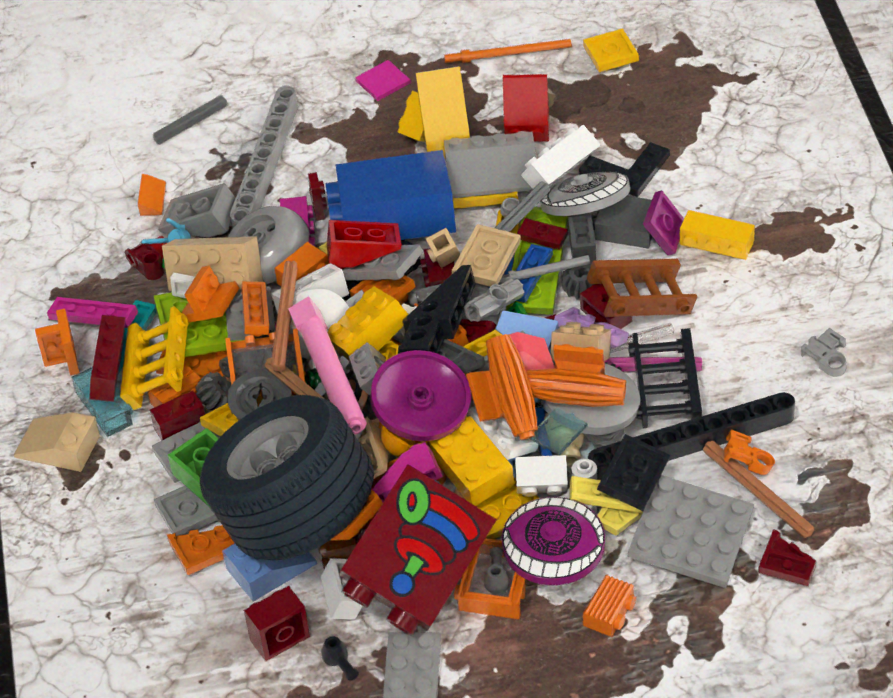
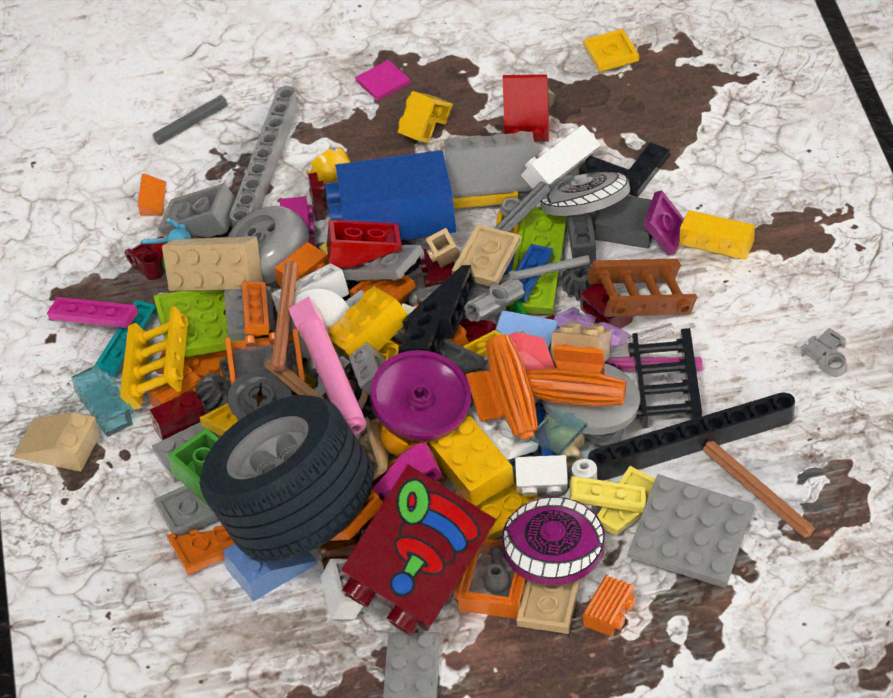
(57, 343): orange bracket -> none
(107, 358): dark red brick -> none
(180, 284): white tile -> none
(207, 296): orange bracket -> none
(277, 623): dark red brick -> none
(311, 379): dark green bush -> none
(325, 164): none -> yellow cylinder
(335, 654): black bar -> none
(442, 106): yellow tile -> none
(467, 55): orange bar -> none
(542, 233): dark red plate -> none
(548, 606): none -> tan plate
(633, 472): black plate -> none
(738, 449): orange piece -> none
(786, 561): dark red wing -> none

